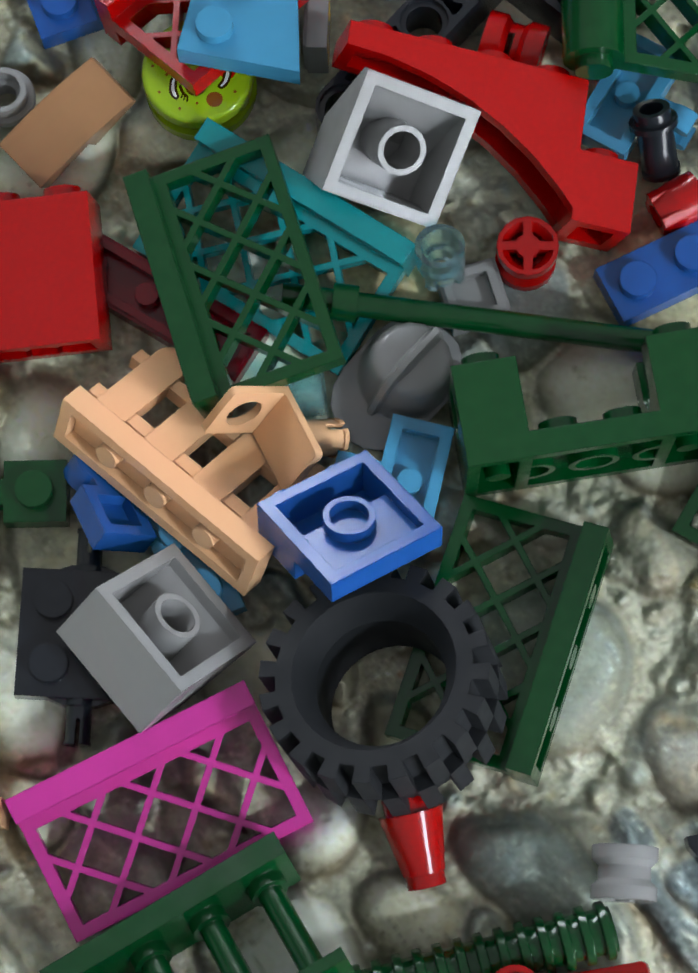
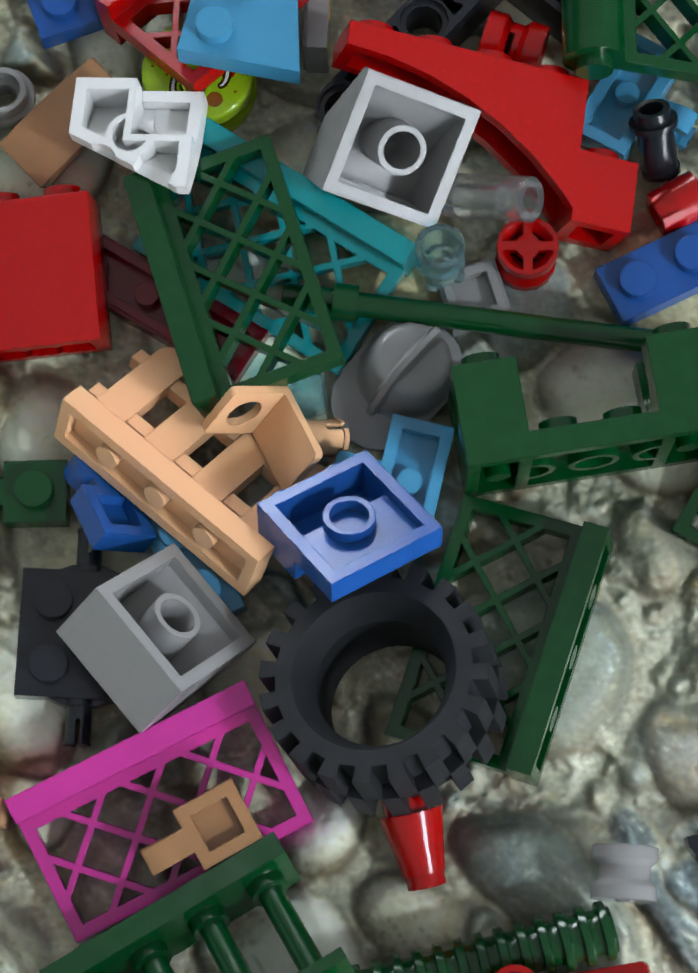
(140, 129): none -> white slope
(211, 827): none -> medium nougat plate
(495, 197): none -> clear cylinder

